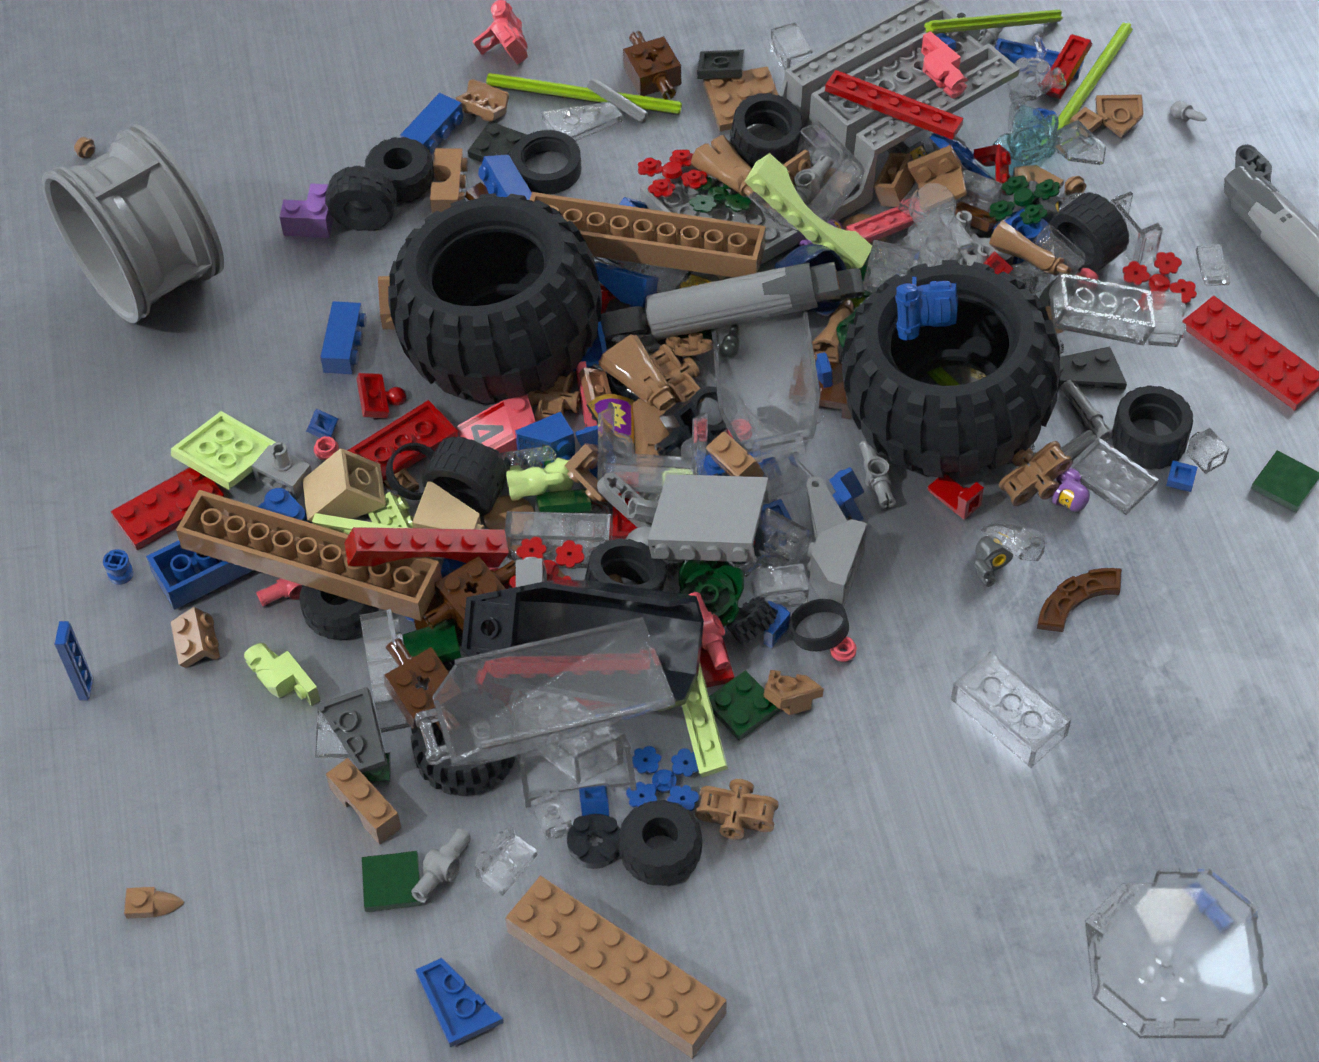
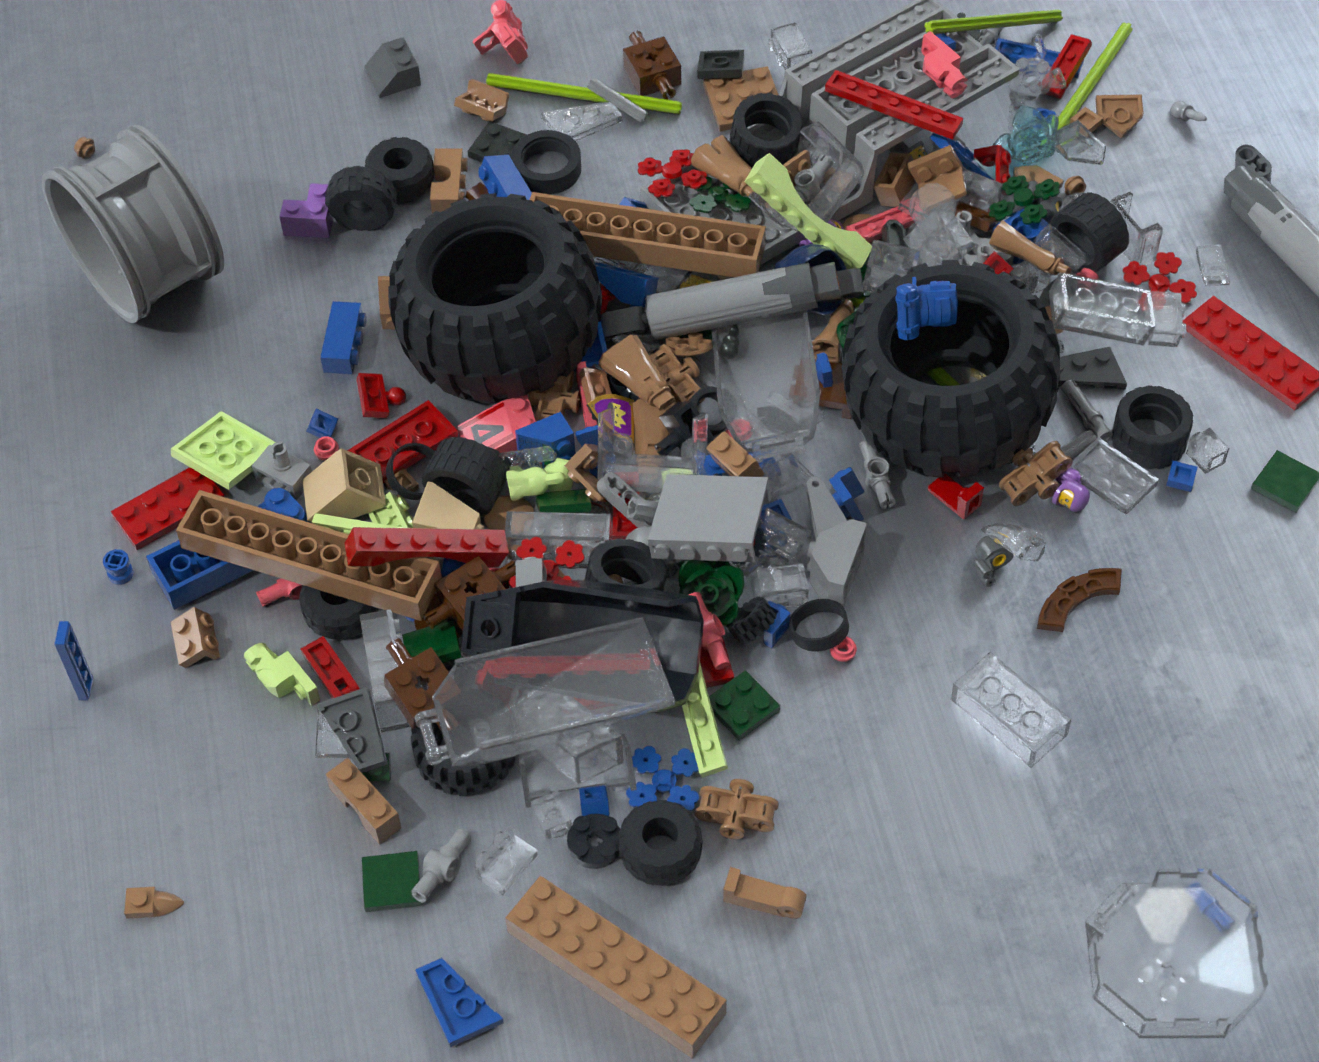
(328, 667): none -> red plate
(393, 68): none -> dark grey slope
(435, 122): blue brick -> none
(763, 895): none -> medium nougat leg
(791, 693): medium nougat plate -> none
(893, 233): none -> pearl dark grey tile

